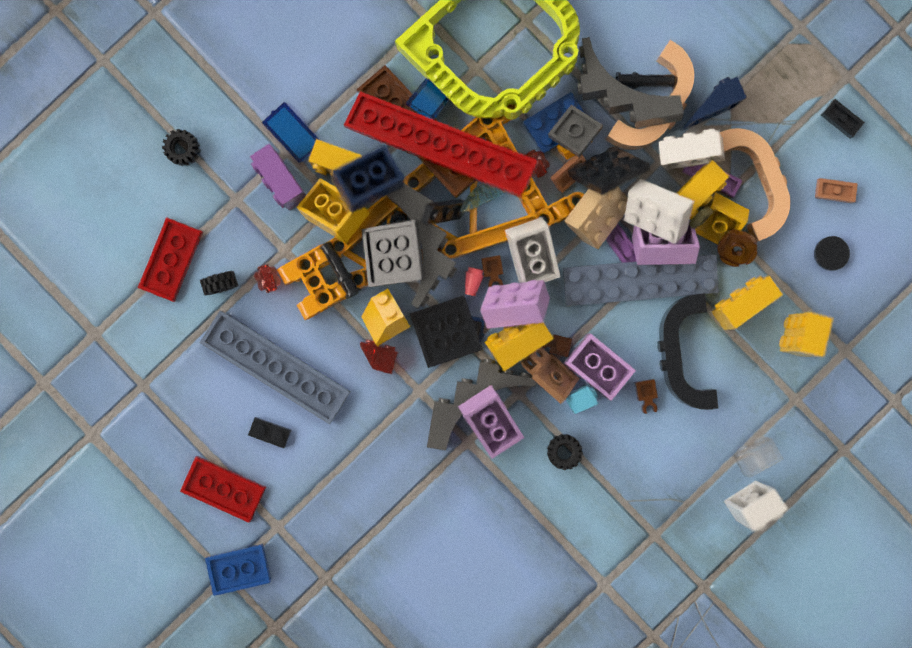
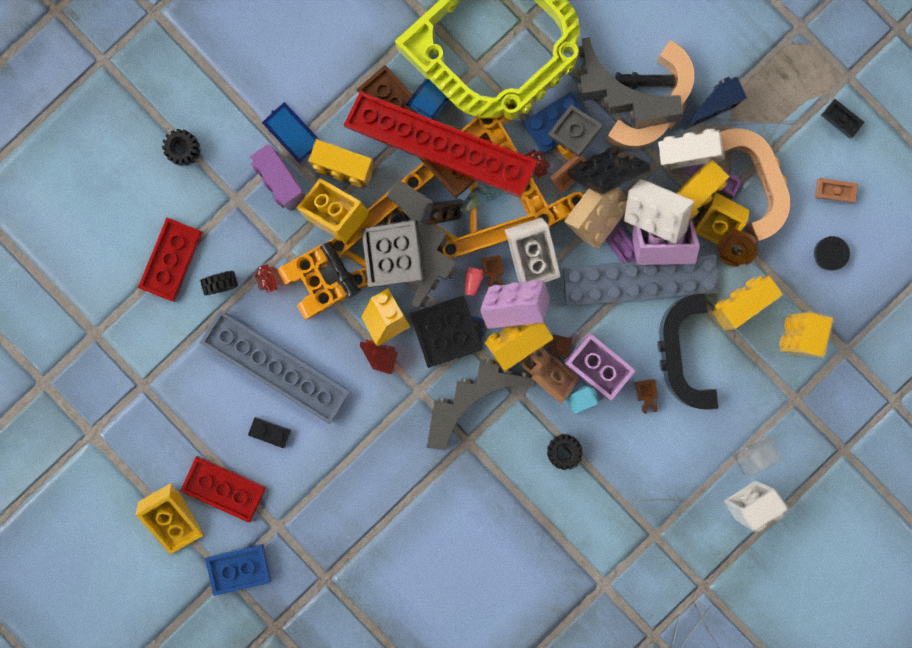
(169, 518): none -> yellow slope
(368, 178): dark blue brick -> none
(491, 421): lavender brick -> none
(701, 217): olive tile -> none

